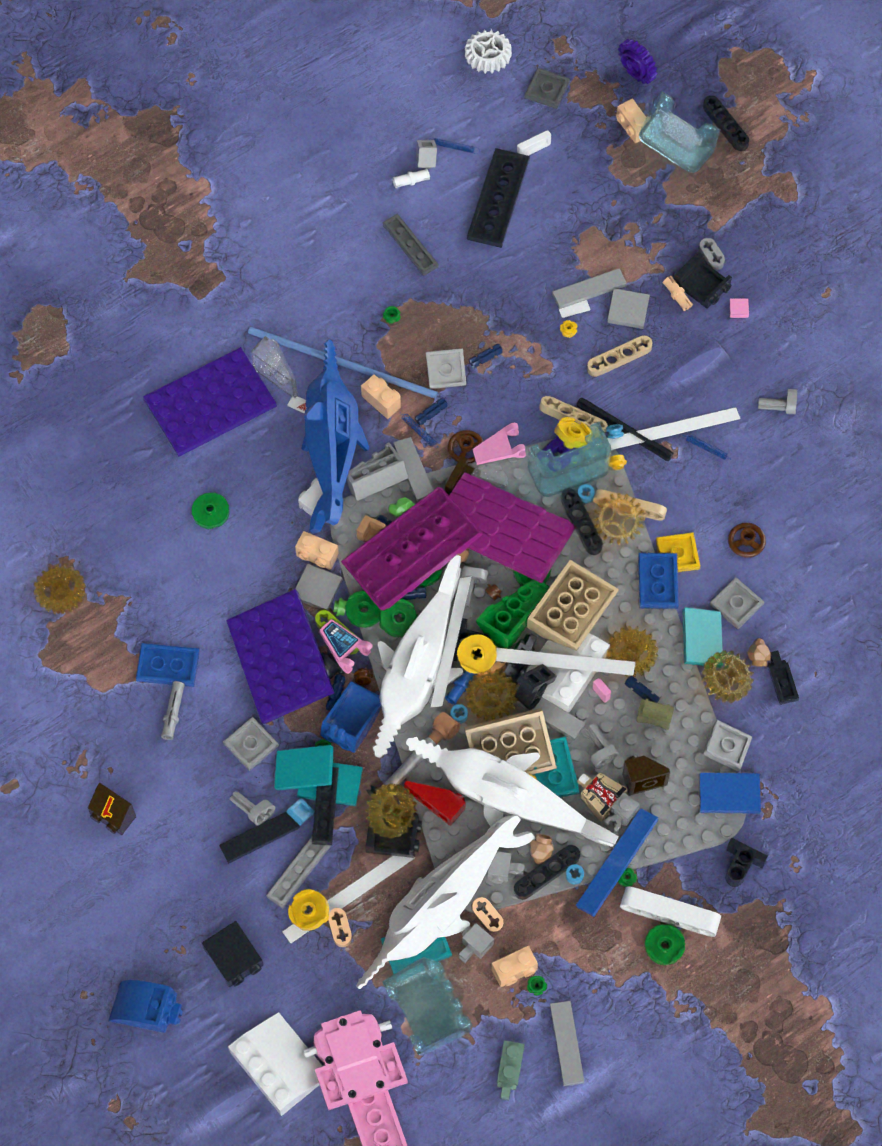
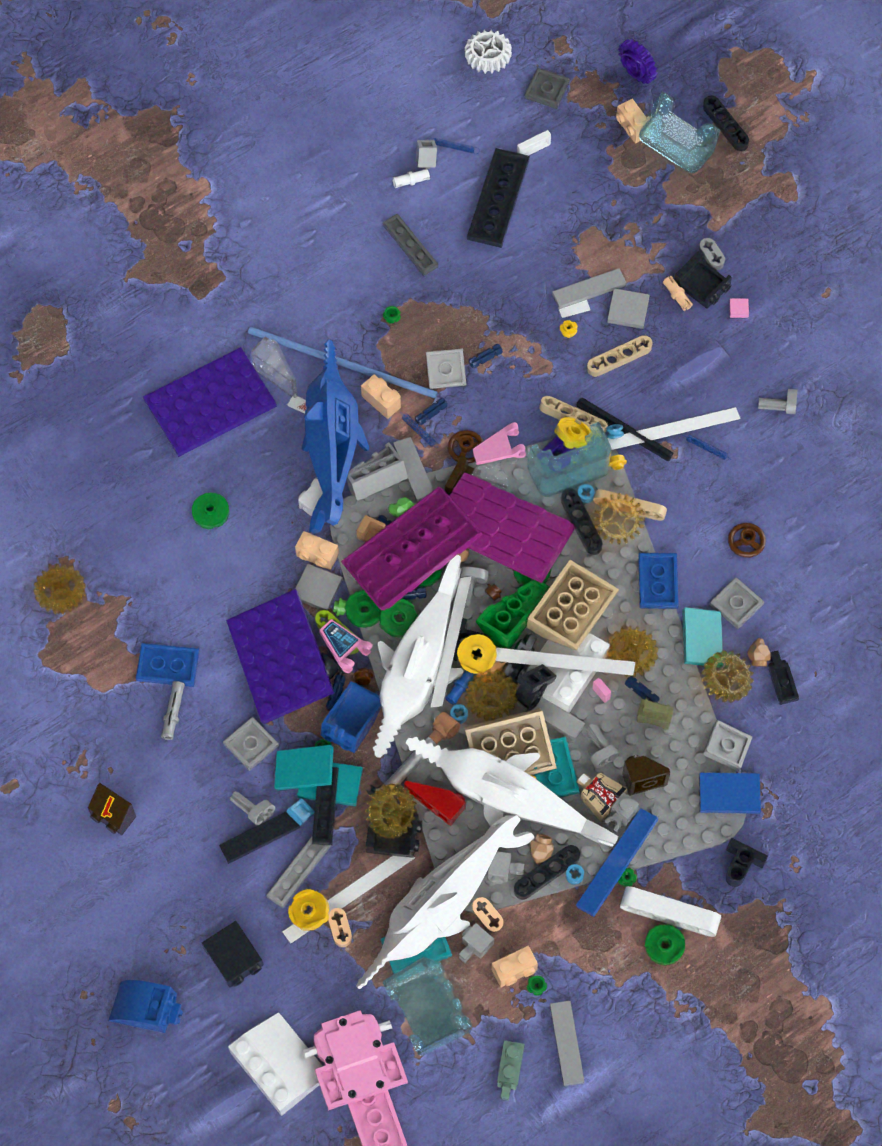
(685, 548): yellow tile -> none

